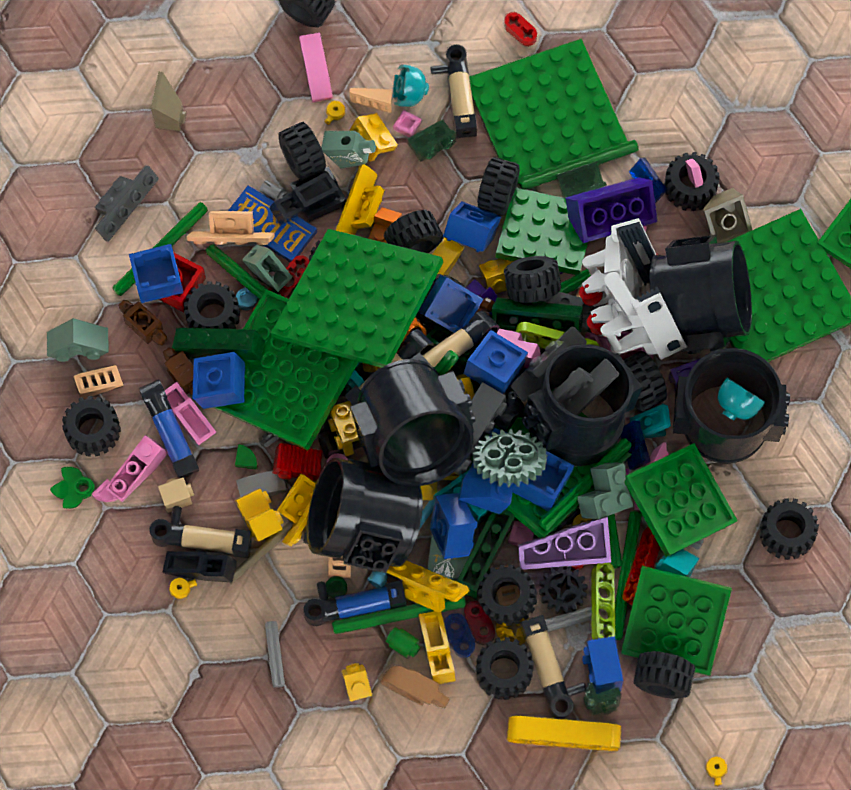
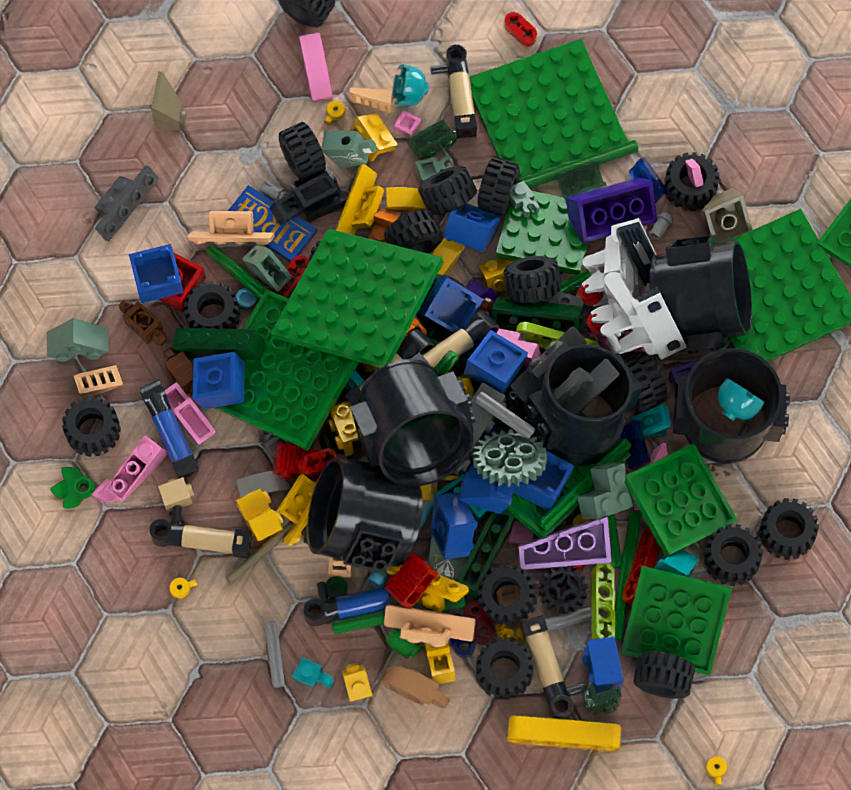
(170, 238): green axle -> none
(200, 566): black slope -> none
(245, 458): green tile -> none
(310, 673): none -> teal plate
(315, 457): none -> red beam
(404, 198): none -> yellow slope
(411, 580): none -> red brick
(428, 167): none -> sand green plate
(428, 626): none -> light nougat bracket
(447, 190): none -> black tyre
(504, 415): none -> light grey axle
(523, 197): none -> sand green plate
(663, 222): none -> light grey pin
(738, 538): none -> black tyre

